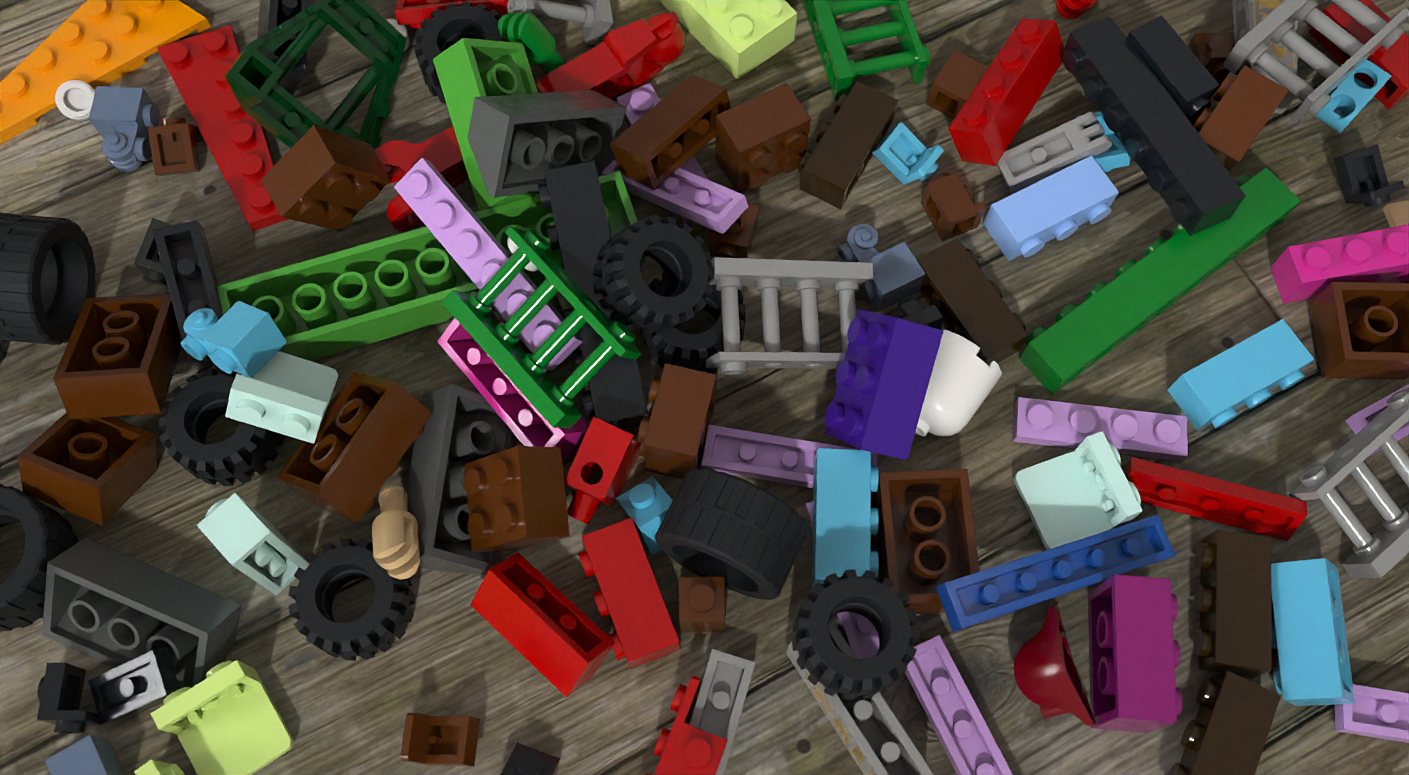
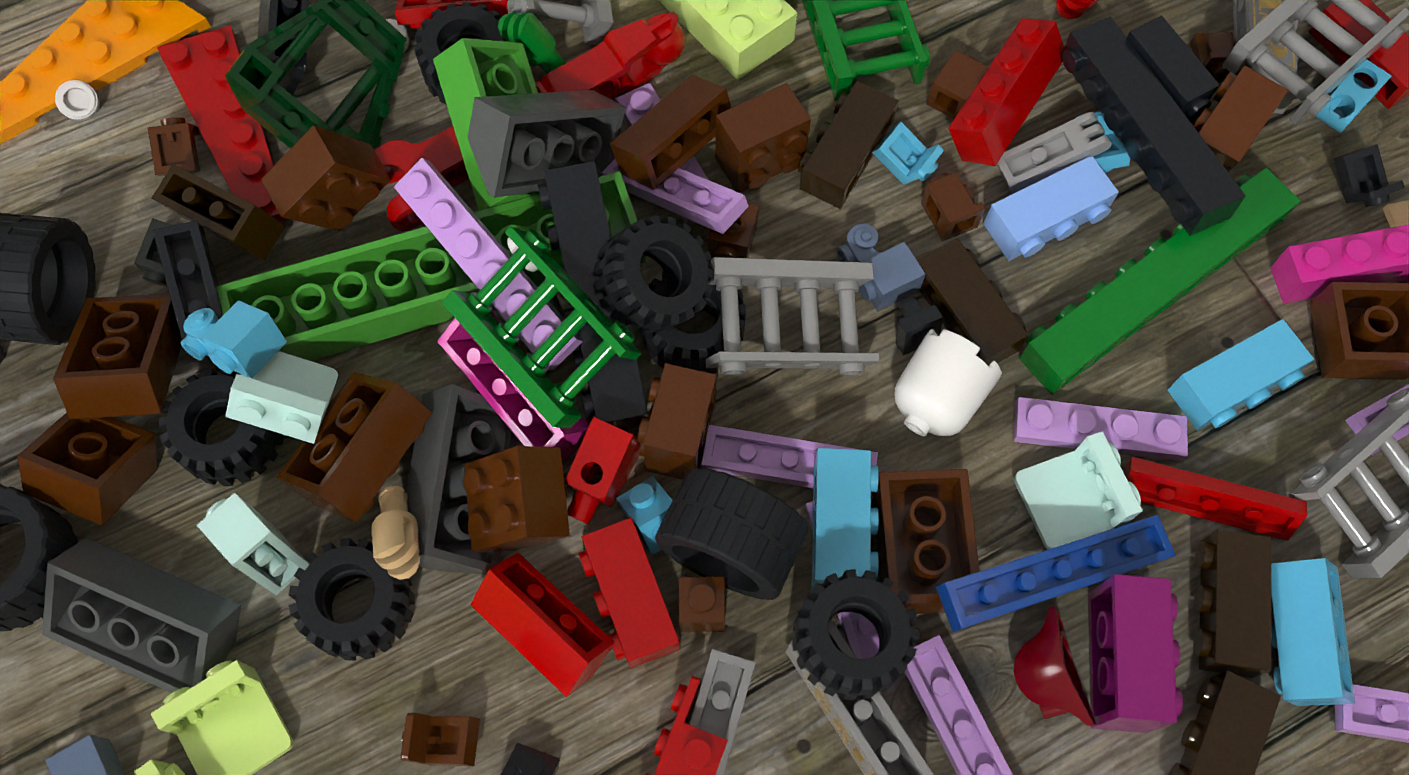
(61, 698): black bracket -> none
(122, 121): sand blue brick -> none
(134, 685): black plate -> none
(219, 211): none -> dark brown brick
(882, 383): dark purple brick -> none

